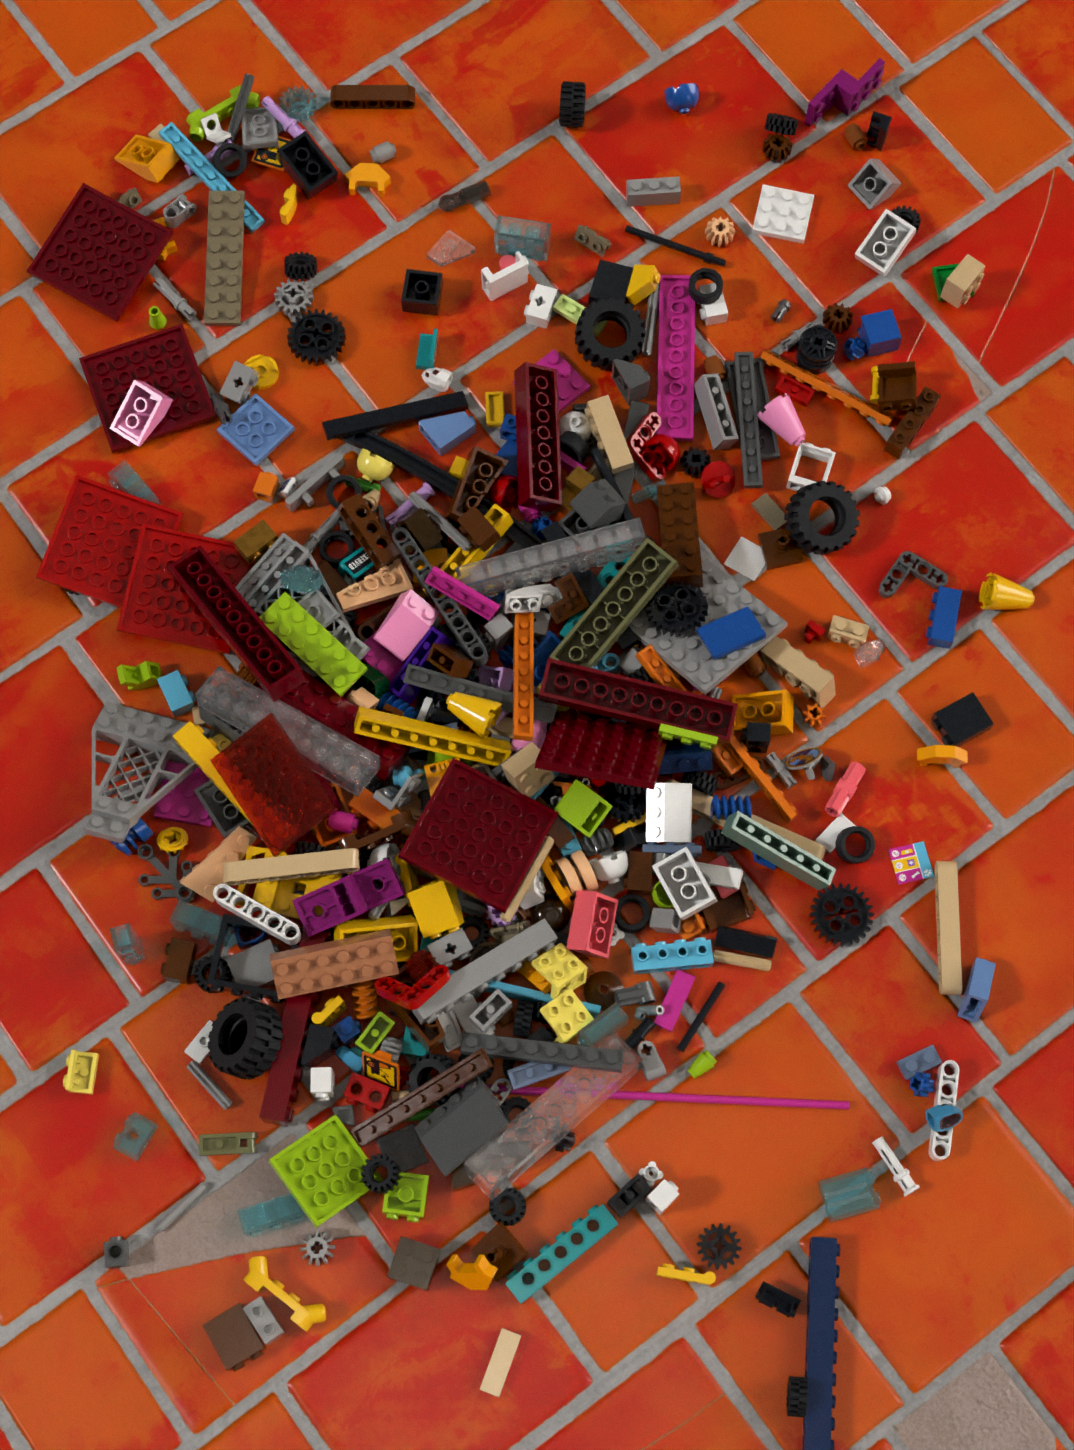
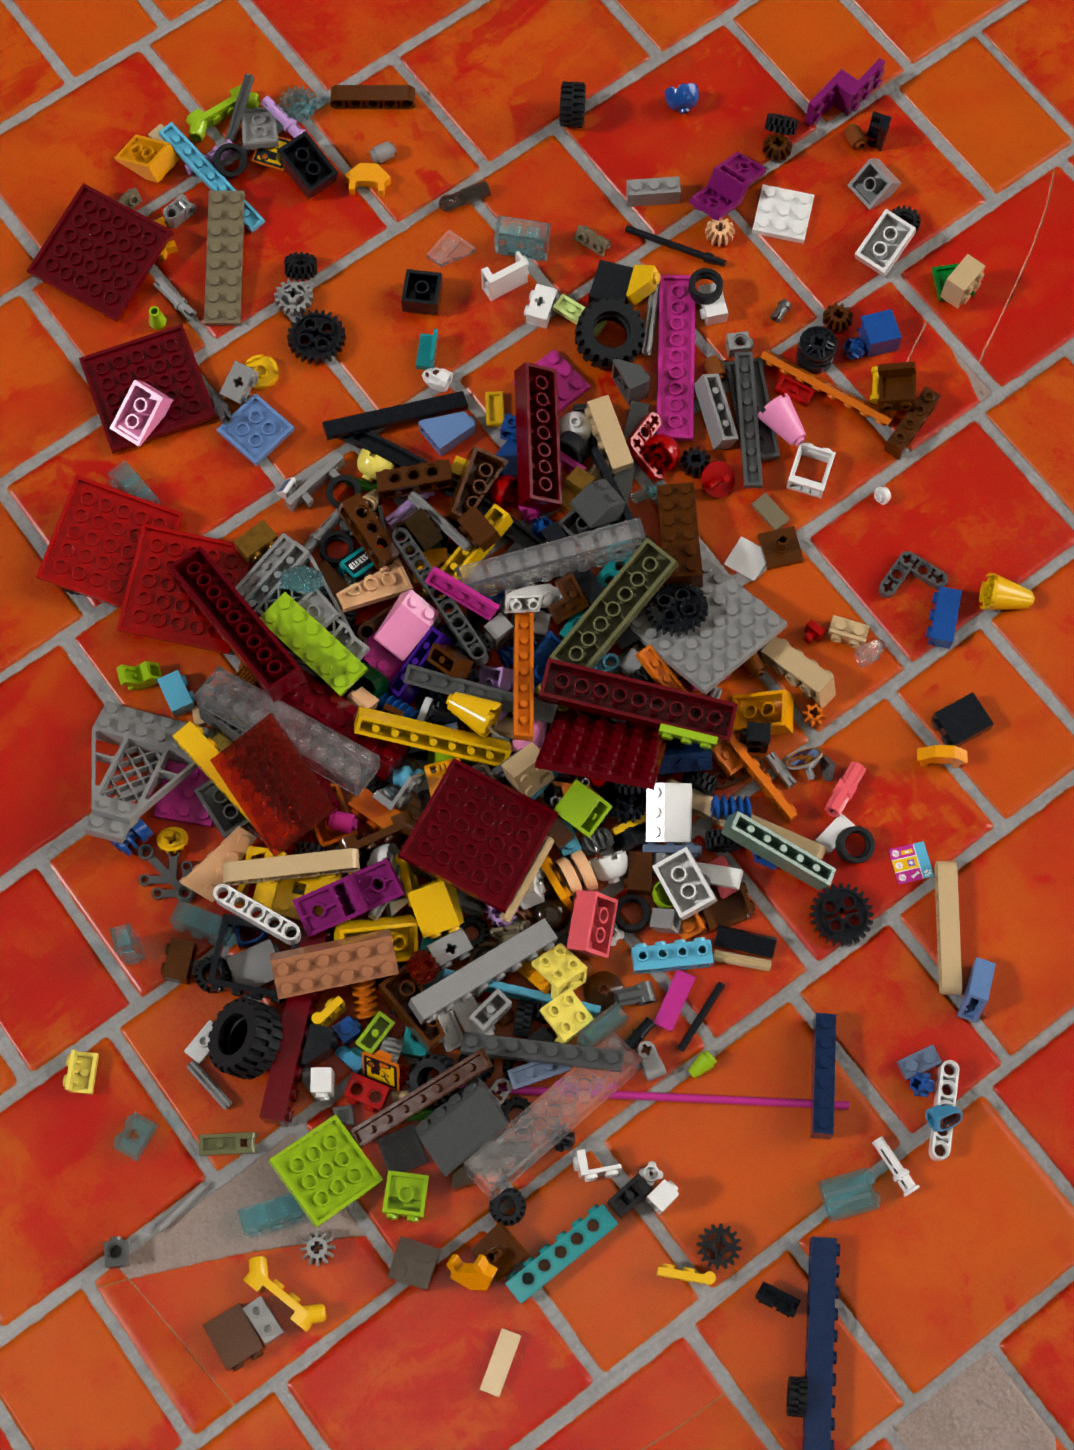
(217, 134): white bracket -> none
(266, 487): orange brick -> none
(291, 199): yellow slope -> none
(389, 1182): black tyre -> none
(413, 996): red beam -> none
(423, 484): none -> reddish brown brick
(506, 261): coral tile -> none
(580, 1164): none -> white bracket
(648, 1010): light grey arm -> none
(727, 186): none -> magenta bracket
(731, 633): blue tile -> none
(739, 337): none -> light grey brick
(793, 340): light grey pin -> none
(823, 1076): none -> dark blue brick
(844, 513): black tyre -> none

